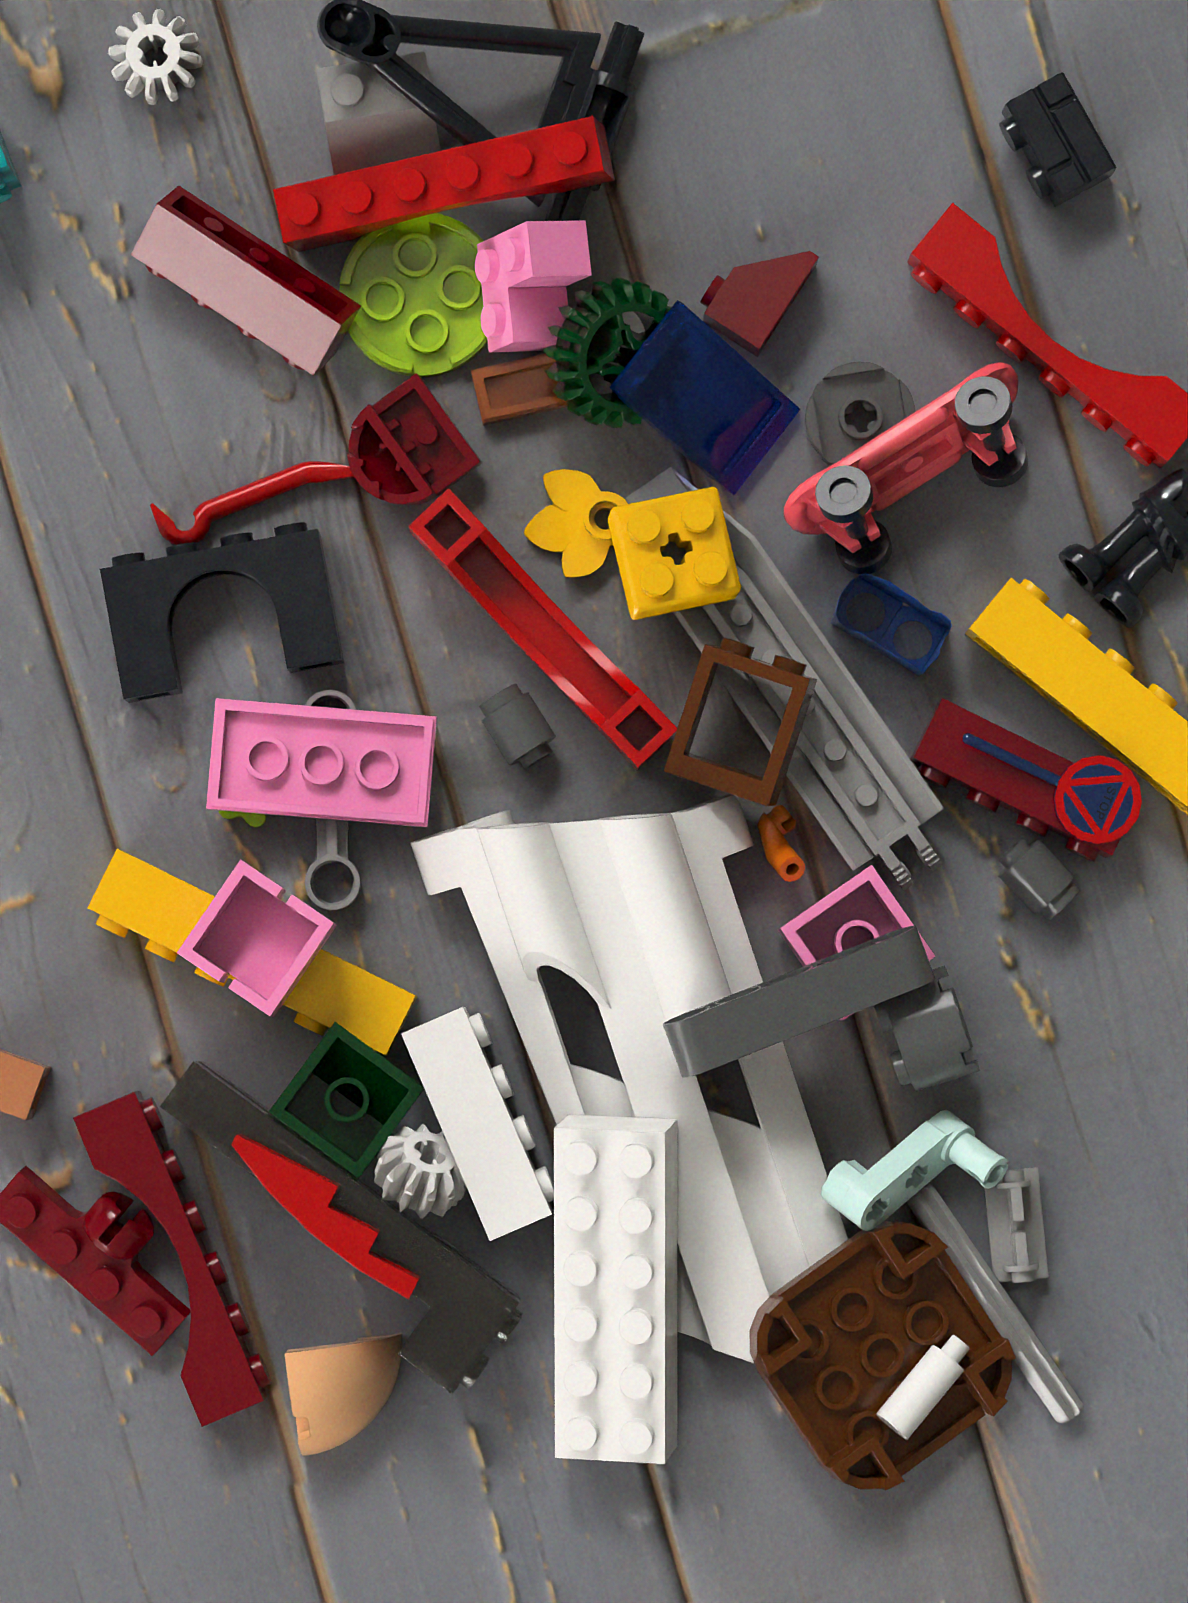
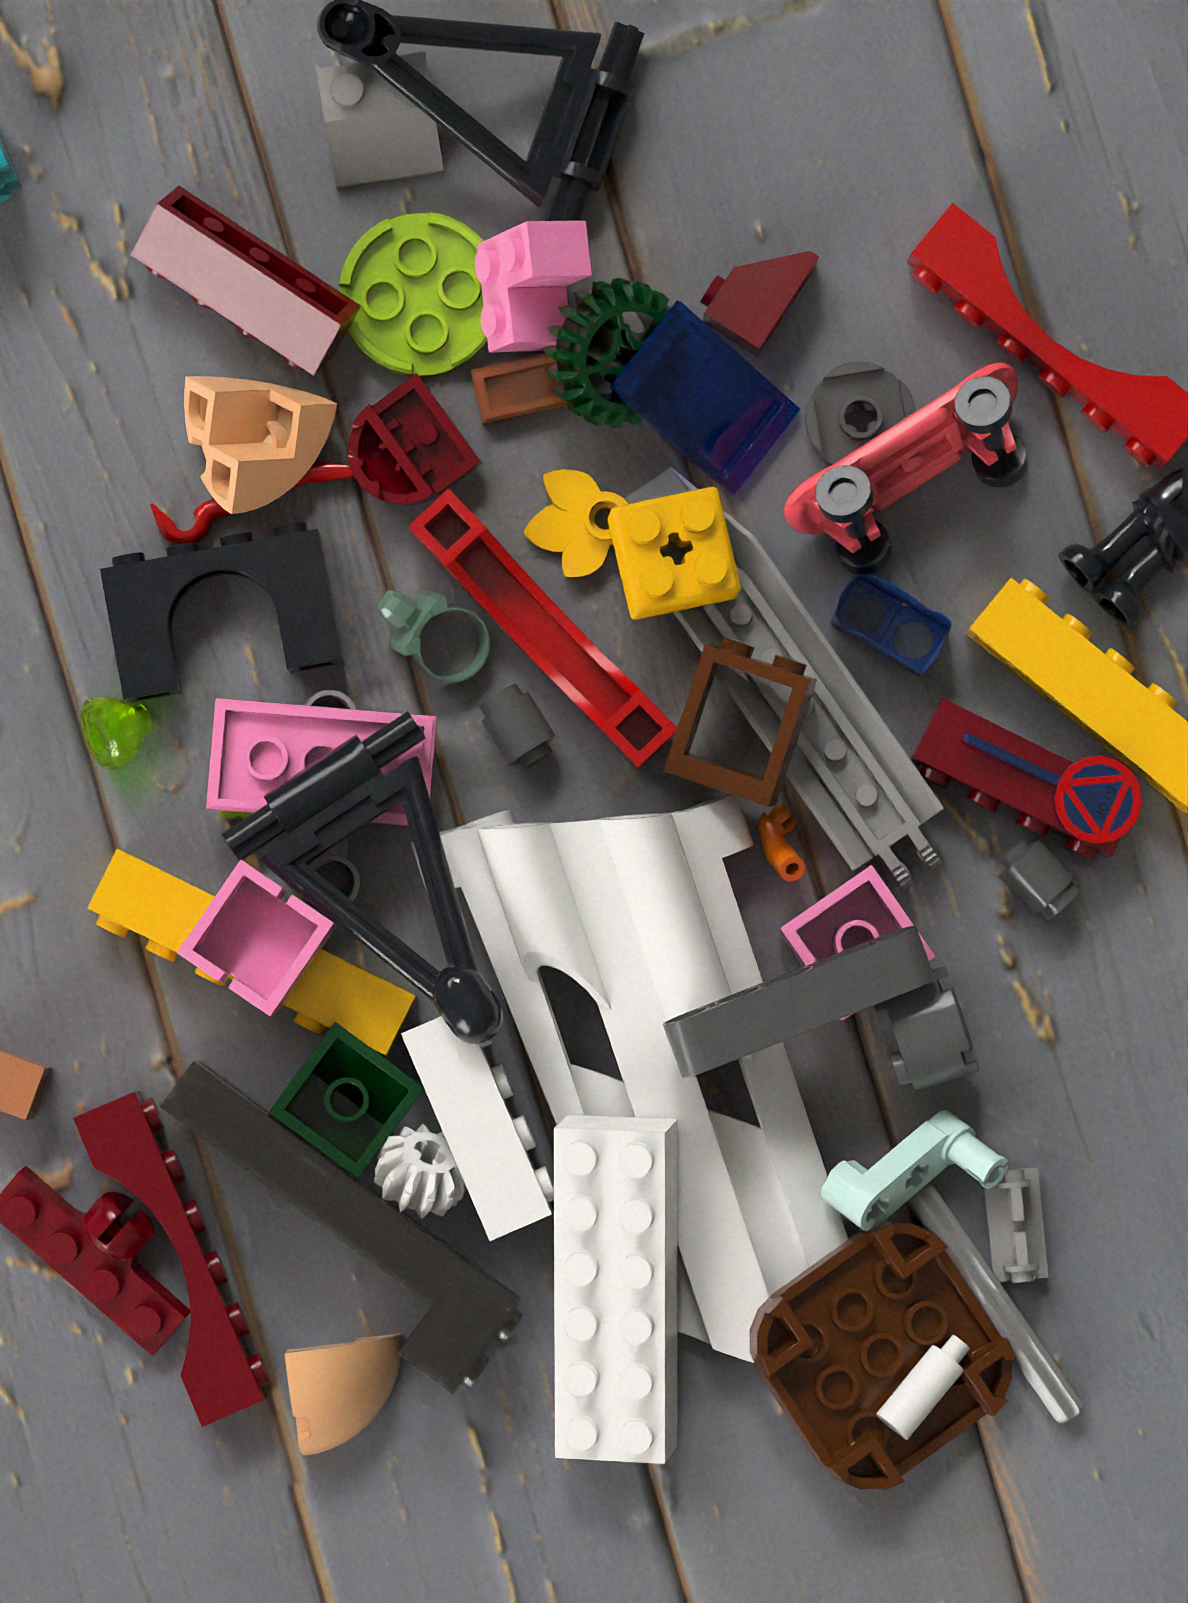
(114, 730): none -> clear neon green brick
(155, 35): white gear -> none
(254, 437): none -> light nougat brick
(309, 1199): red slope -> none
(335, 801): none -> black piece
(411, 616): none -> sand green piece
(495, 169): red arch -> none
(1056, 140): black brick -> none

